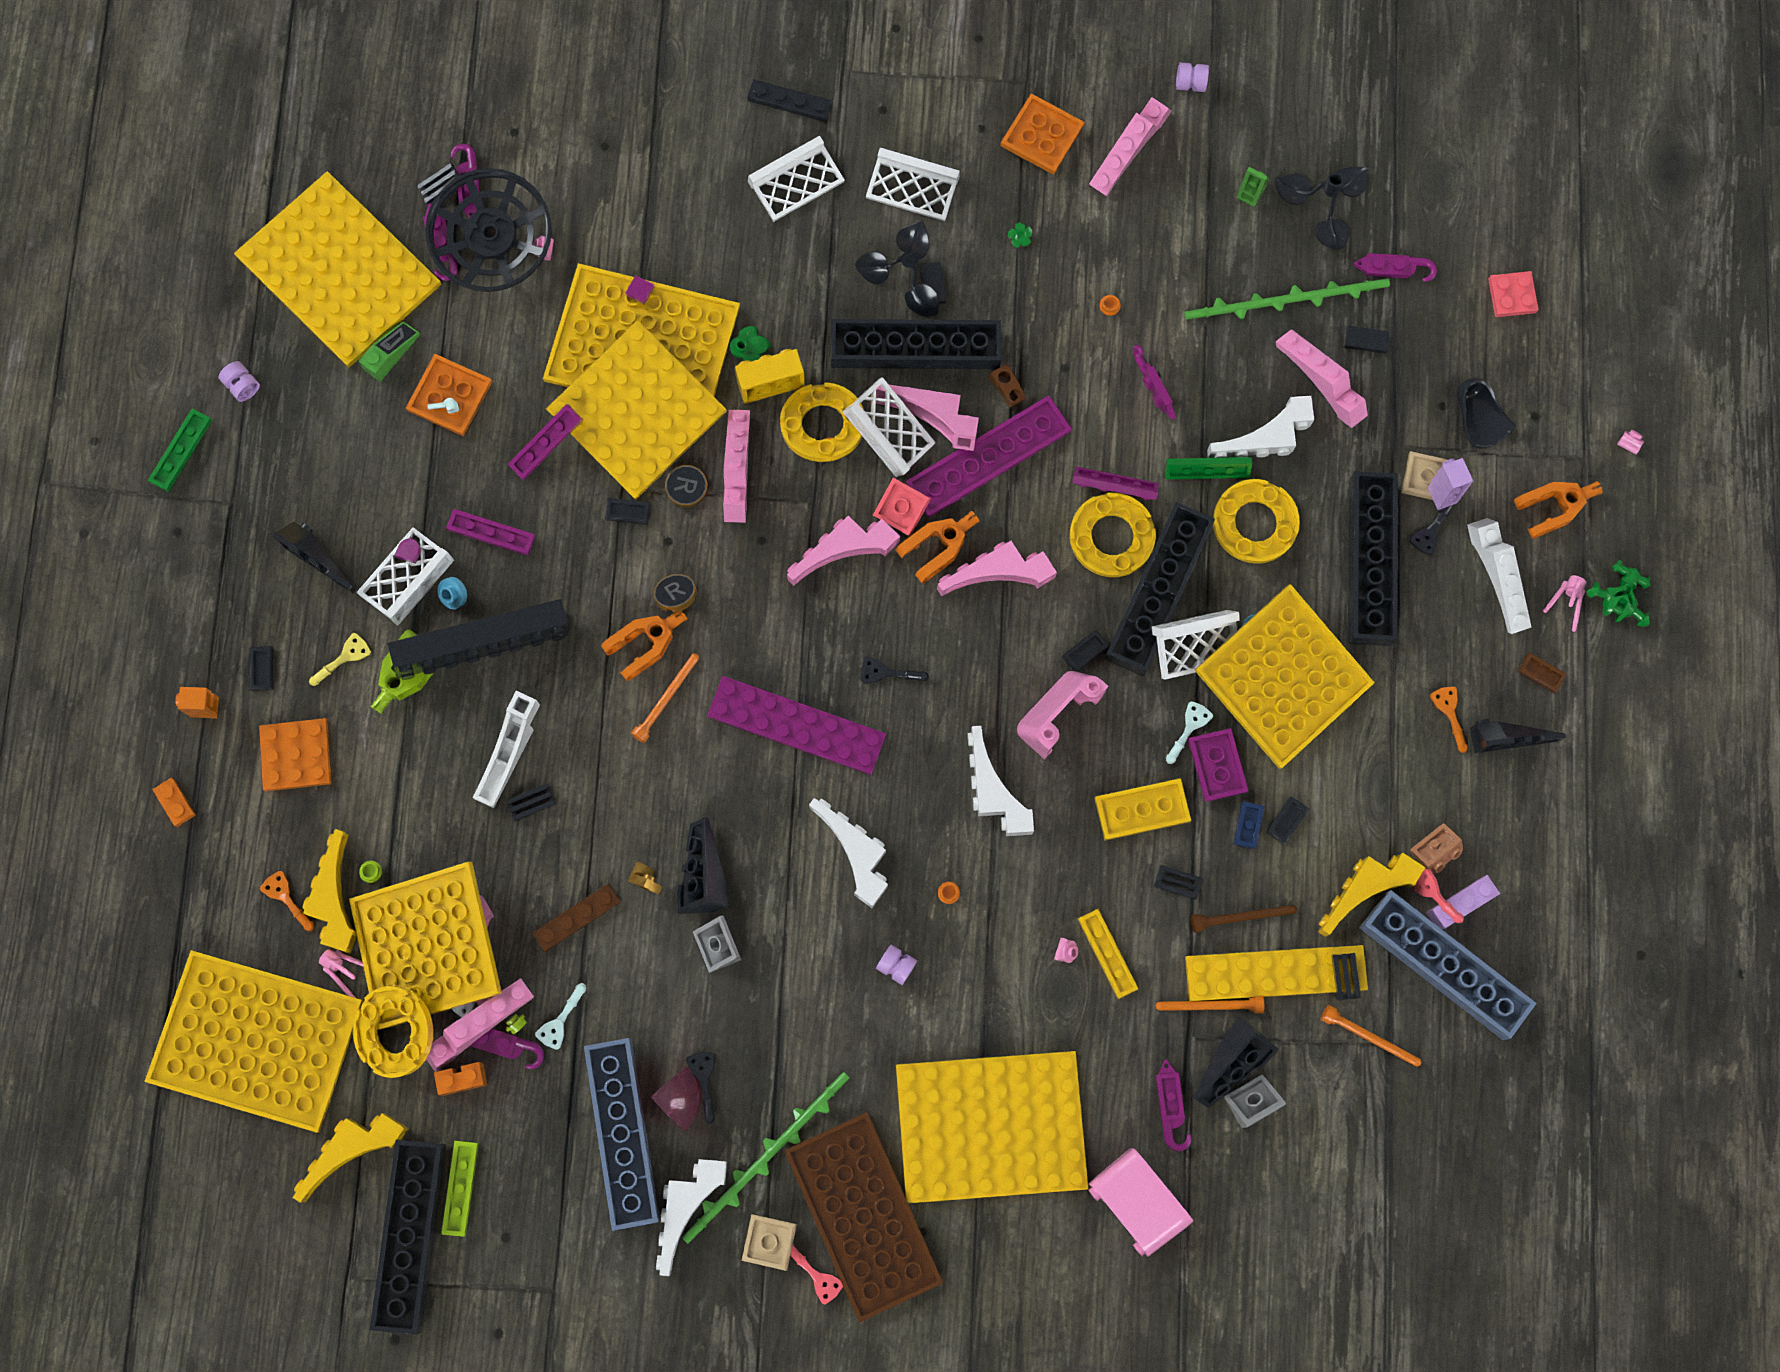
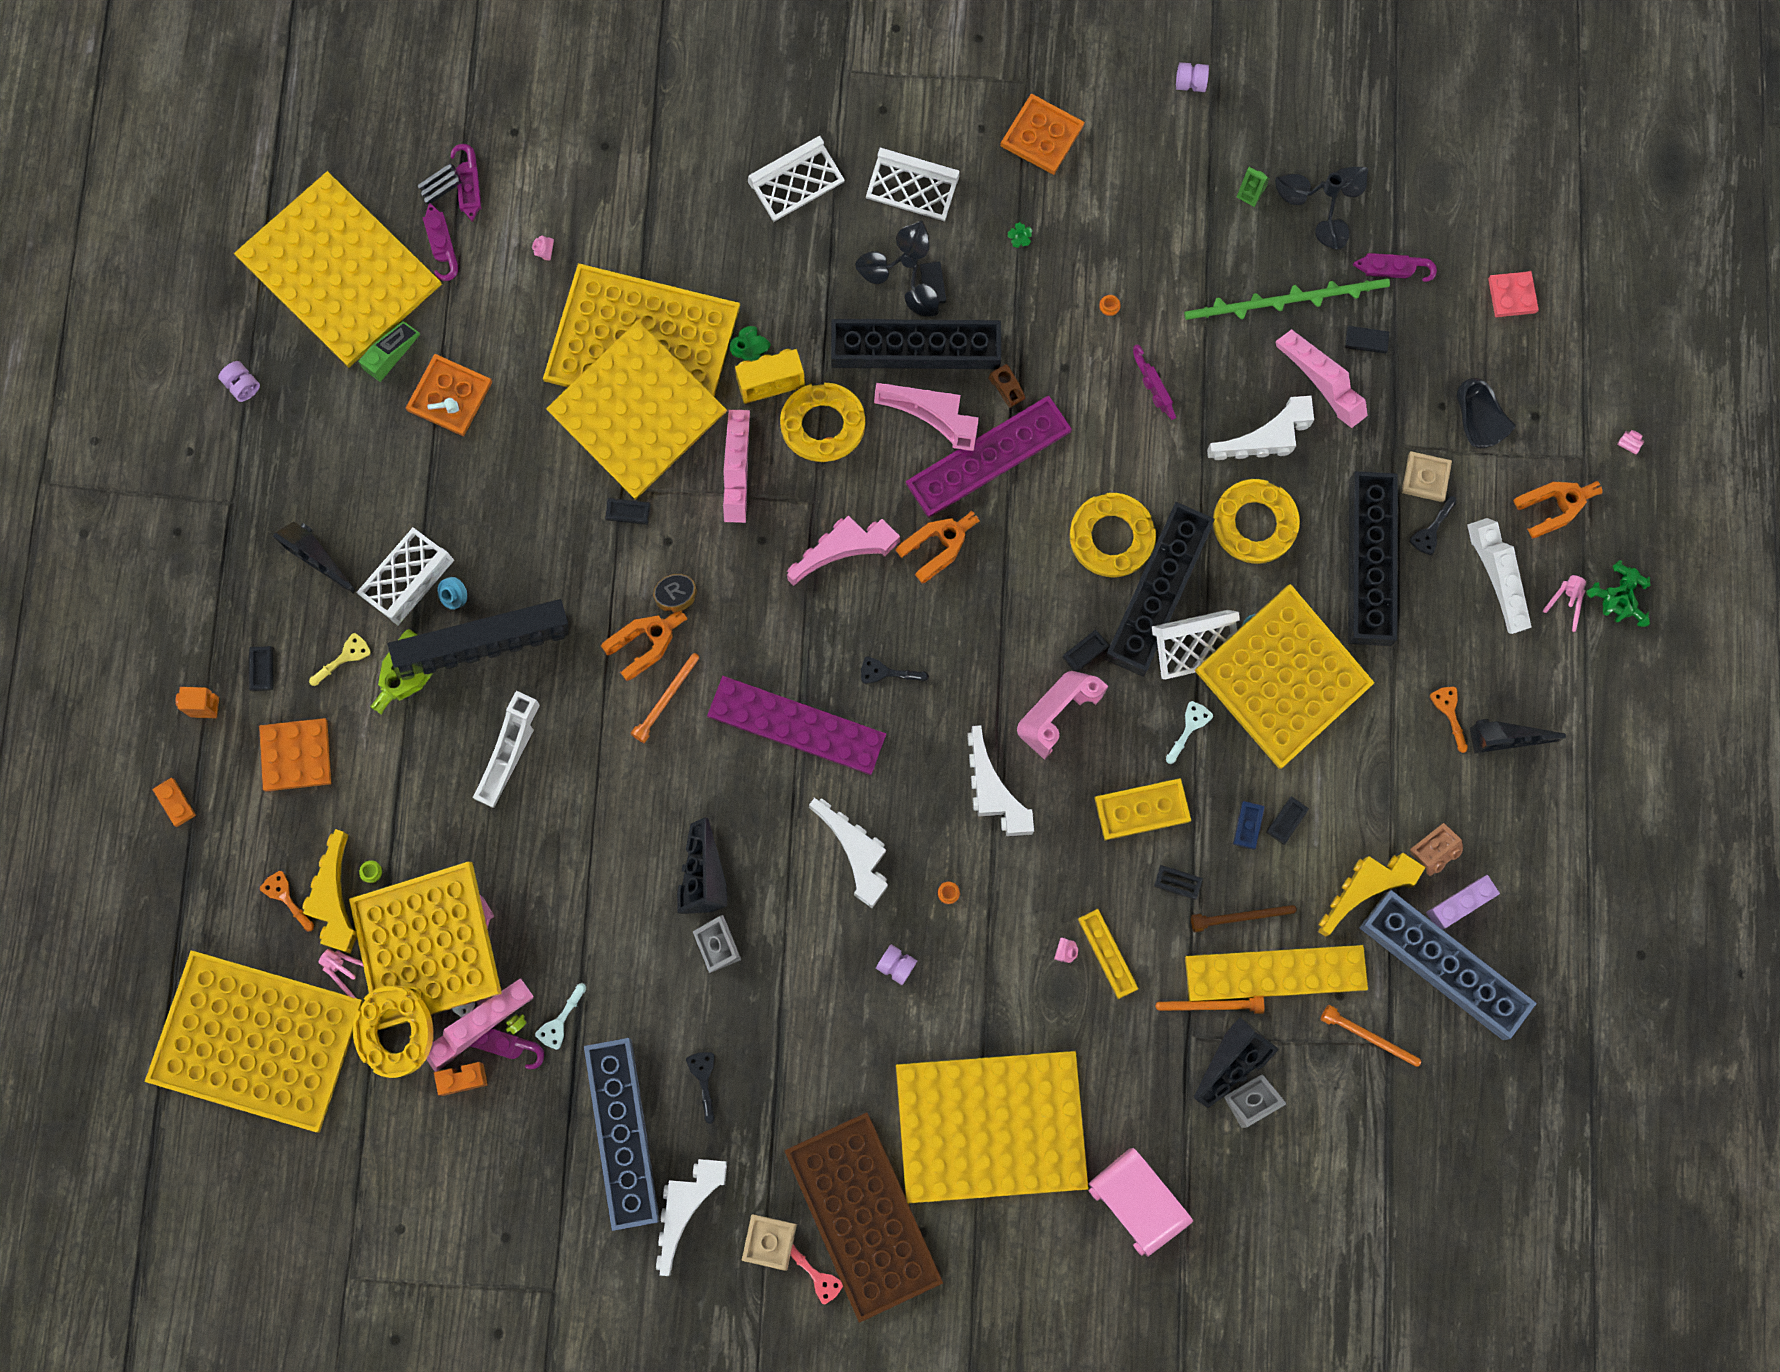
(180, 450): green plate -> none
(348, 1143): yellow arch -> none
(408, 550): magenta tile -> none
(408, 1237): black brick -> none
(460, 1188): lime plate -> none
(482, 221): black dish -> none
(490, 532): magenta plate -> none
(513, 809): black tile -> none
(545, 441): magenta plate -> none
(576, 917): reddish brown plate -> none
(640, 289): magenta tile -> none
(642, 877): pearl gold bracket -> none
(680, 1098): clear pink brick -> none
(686, 486): black tile -> none
(760, 1166): bright green plant -> none
(789, 100): black plate -> none
(874, 435): white fence -> none
(901, 506): coral plate -> none
(1001, 564): bright pink arch -> none
(1112, 482): magenta plate -> none
(1129, 144): bright pink arch -> none
(1171, 1105): magenta plate -> none
(1208, 468): green plate -> none
(1217, 765): magenta plate -> none
(1353, 965): black tile -> none
(1434, 892): coral piece -> none
(1450, 483): lavender brick -> none
(1542, 673): reddish brown plate -> none

